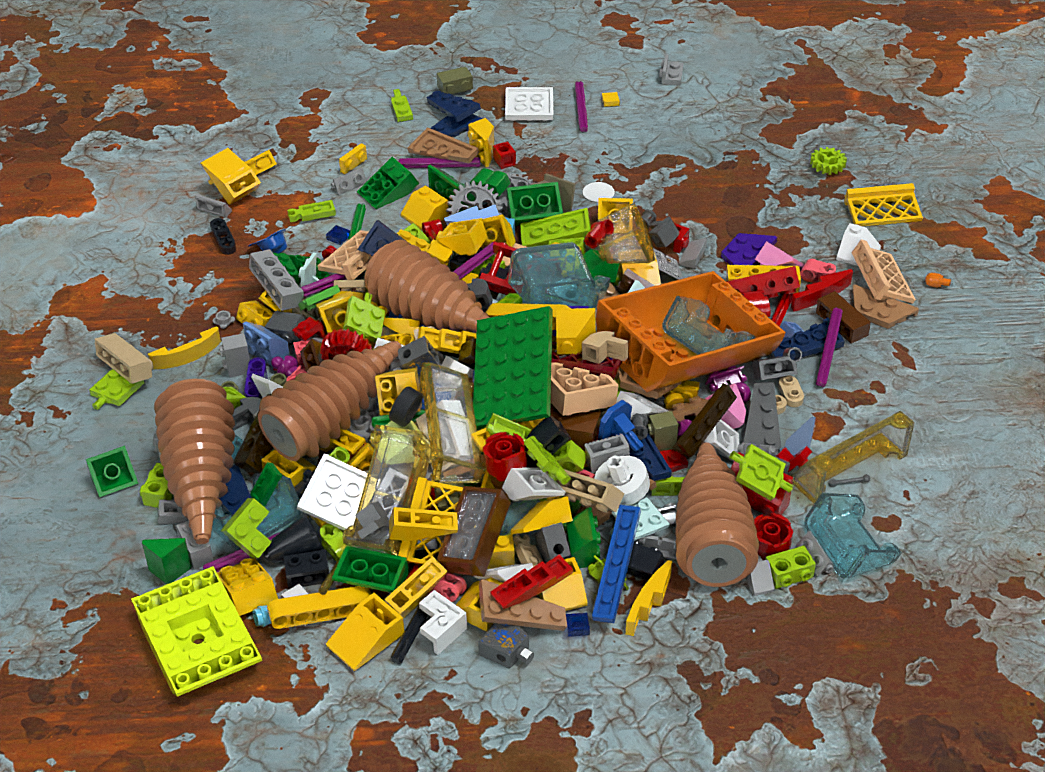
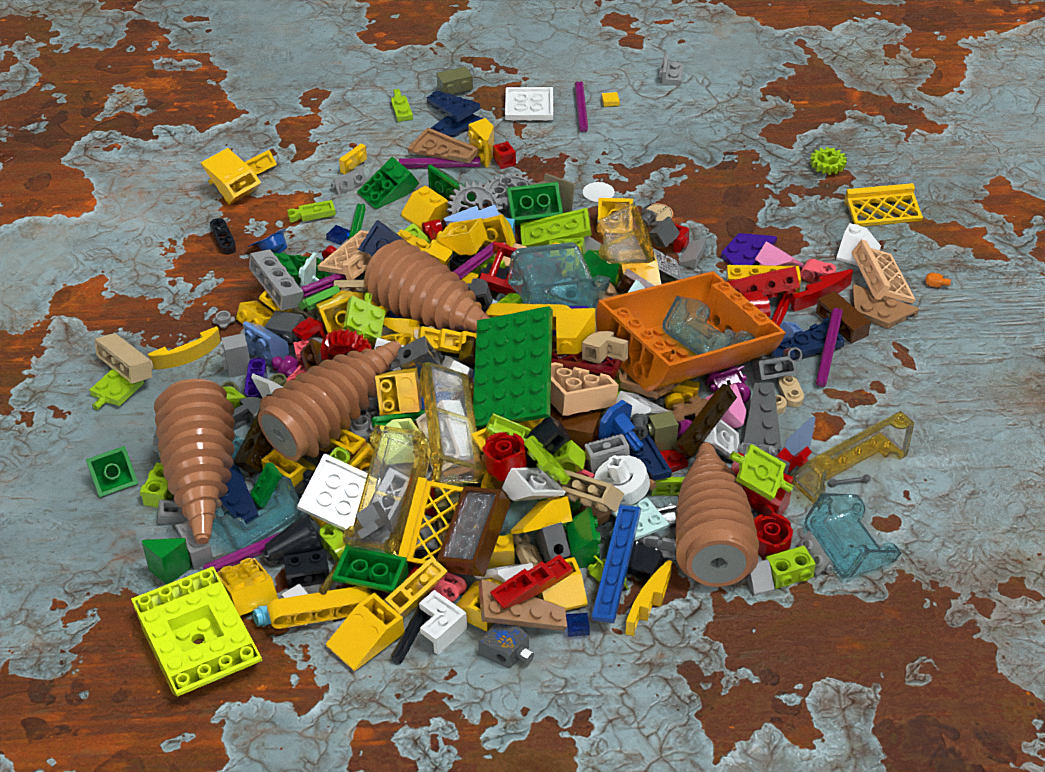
(212, 206): light grey slope -> none
(243, 526): lime brick -> none
(405, 406): black tyre -> none
(419, 524): yellow slope -> none
(494, 179): green brick -> none
(598, 232): red piece -> none
(661, 210): none -> tan sticker

